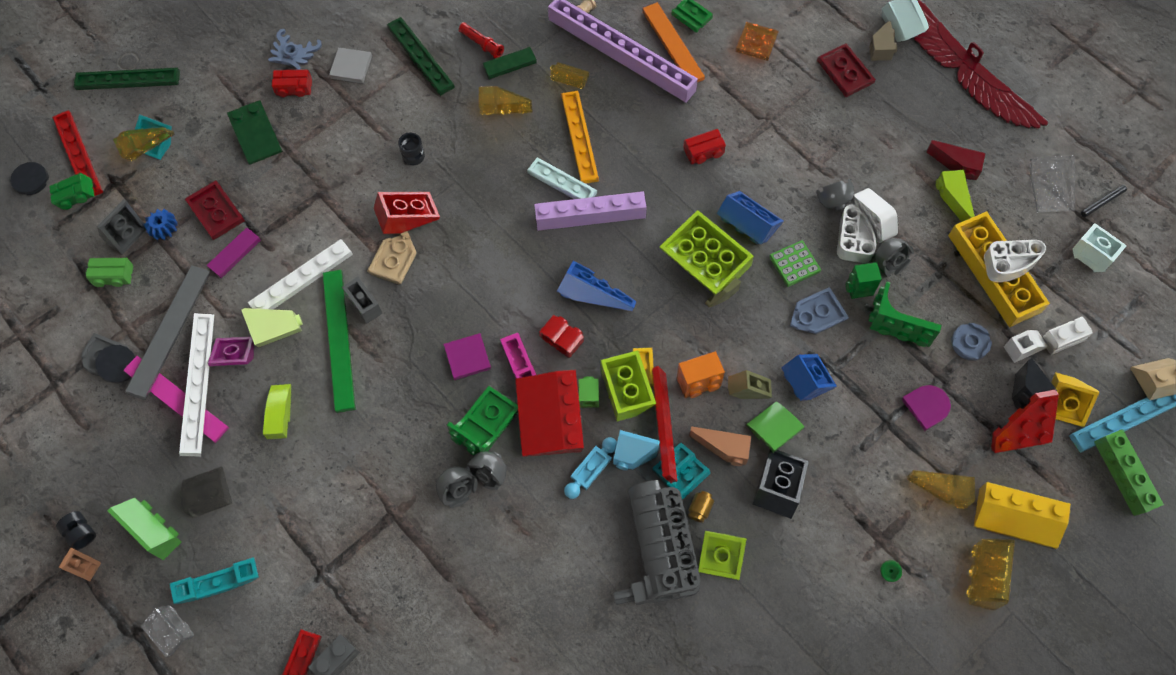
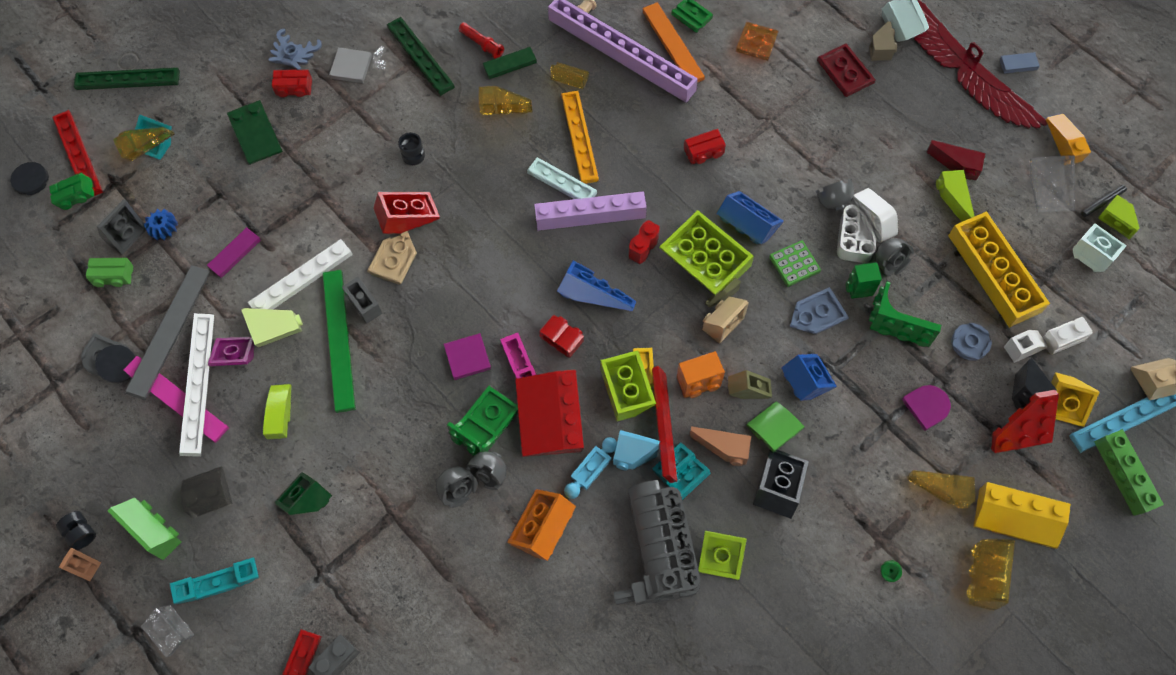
(214, 210): dark red plate -> none
(303, 496): none -> dark green slope
(378, 63): none -> clear arm
(542, 524): none -> orange slope
(588, 392): bright green brick -> none
(644, 241): none -> red brick
(701, 506): pearl gold brick -> none
(725, 318): none -> tan slope
(1012, 265): white beam -> none
(1019, 62): none -> sand blue tile
(1068, 138): none -> light orange slope
(1121, 217): none -> lime slope

